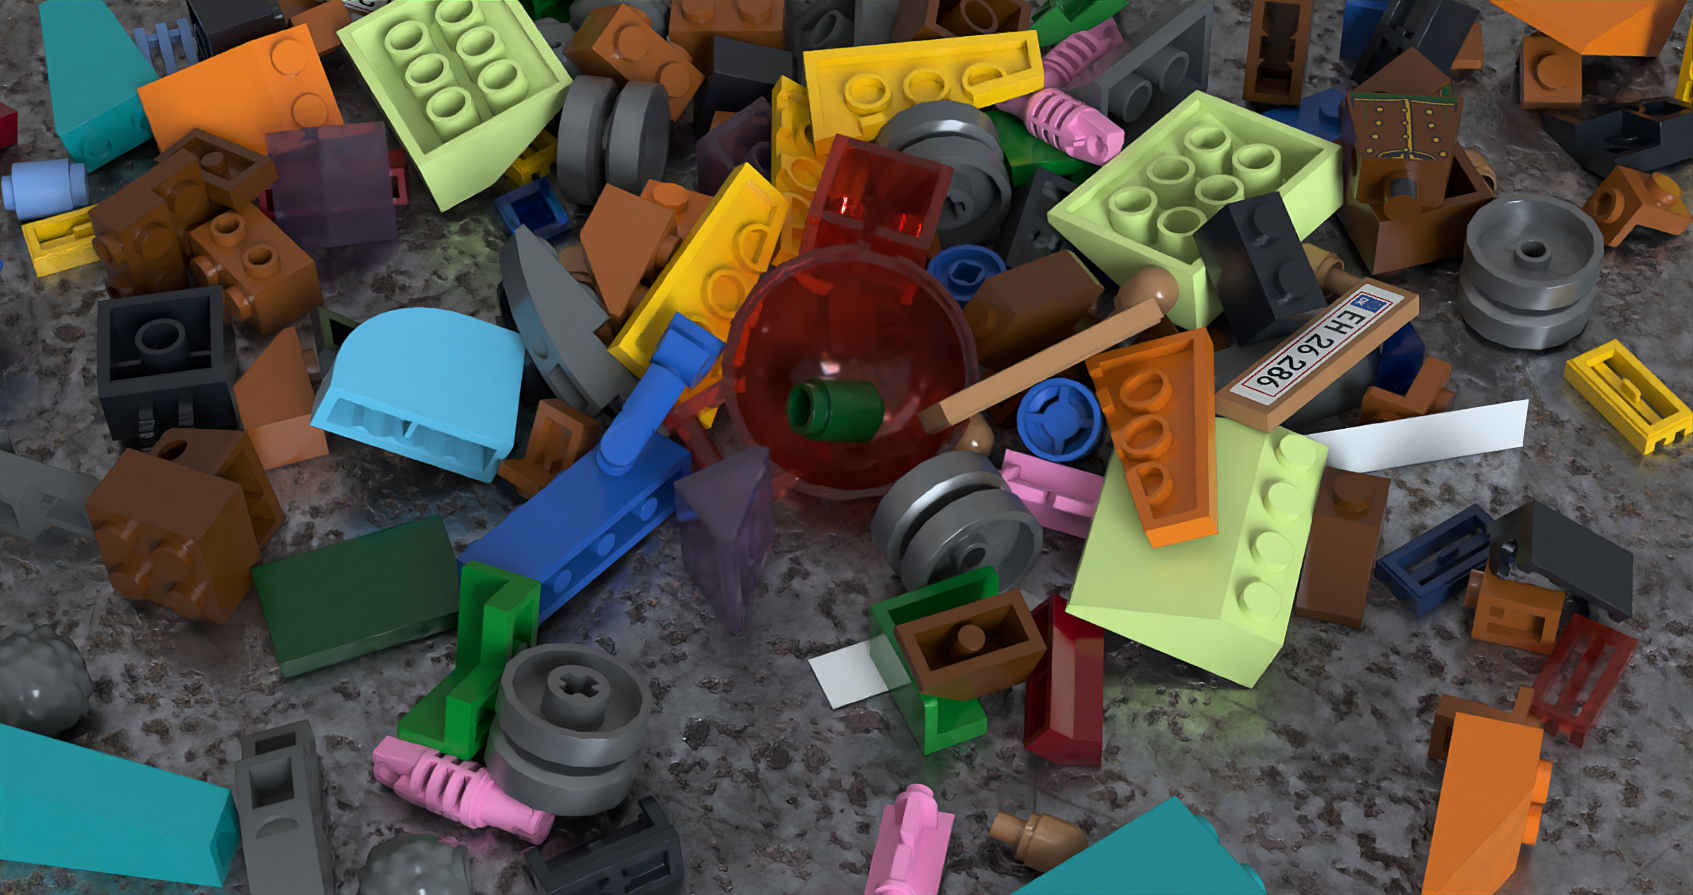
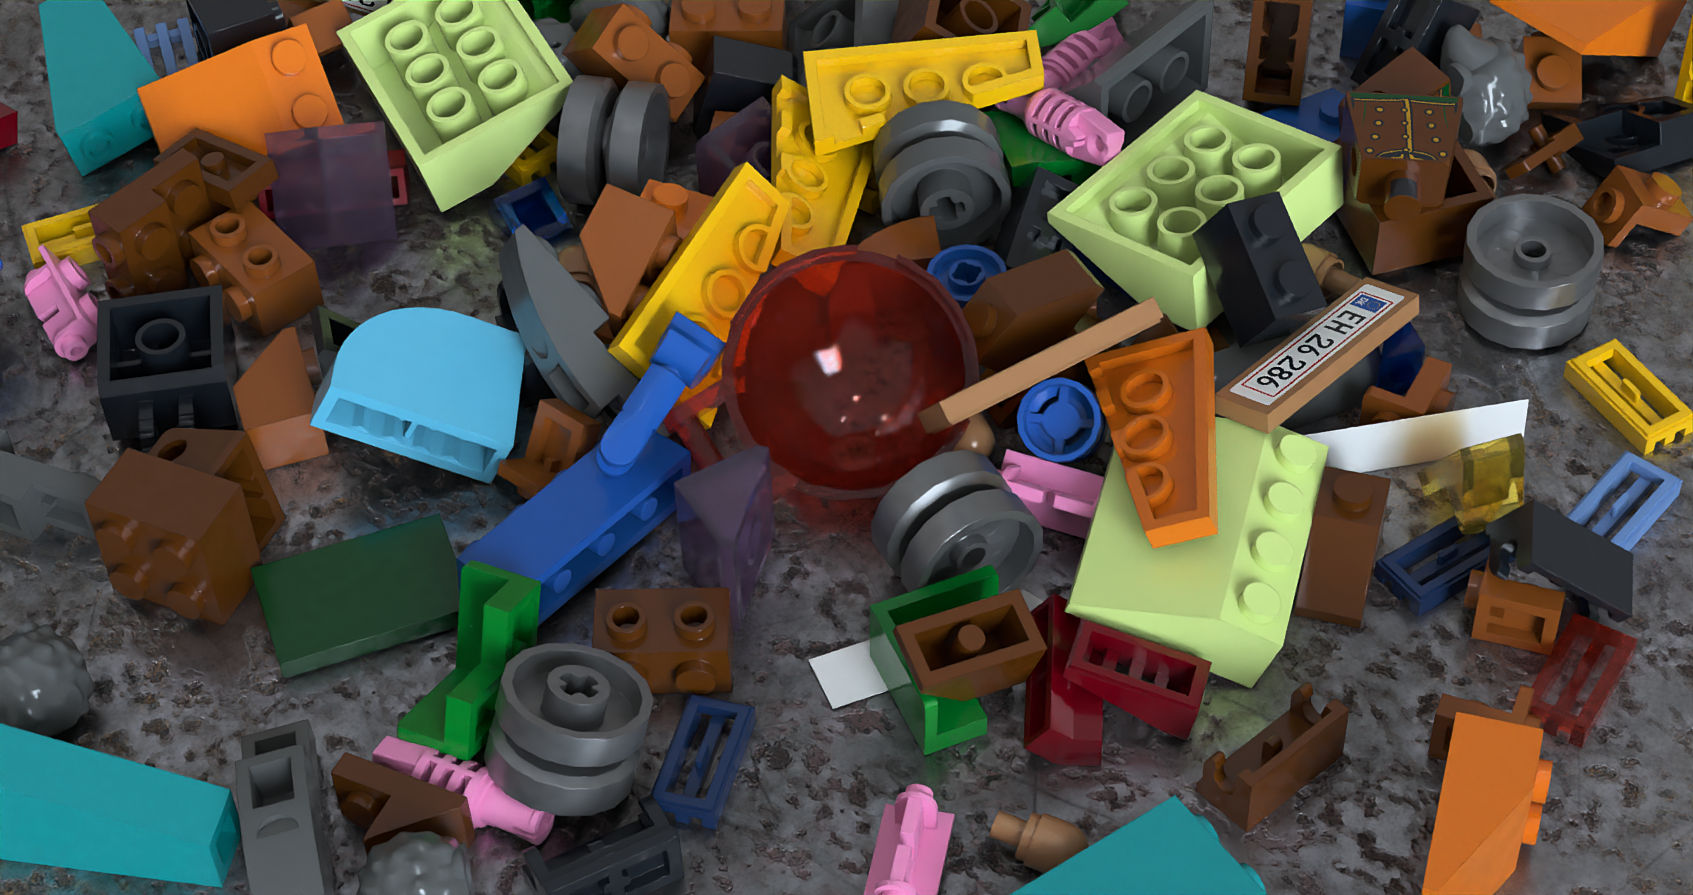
(45, 188): medium blue brick -> none
(63, 304): none -> bright pink hinge
(396, 802): none -> reddish brown slope
(670, 636): none -> reddish brown brick
(689, 804): none -> dark blue tile
(835, 410): dark green brick -> none
(877, 201): clear red piece -> none
(1147, 284): medium nougat cylinder -> none
(1166, 704): none -> dark red slope
(1275, 760): none -> reddish brown hinge
(1480, 481): none -> clear yellow slope
(1492, 85): none -> dark grey animal
(1545, 148): none -> reddish brown piece
(1646, 515): none -> medium blue tile

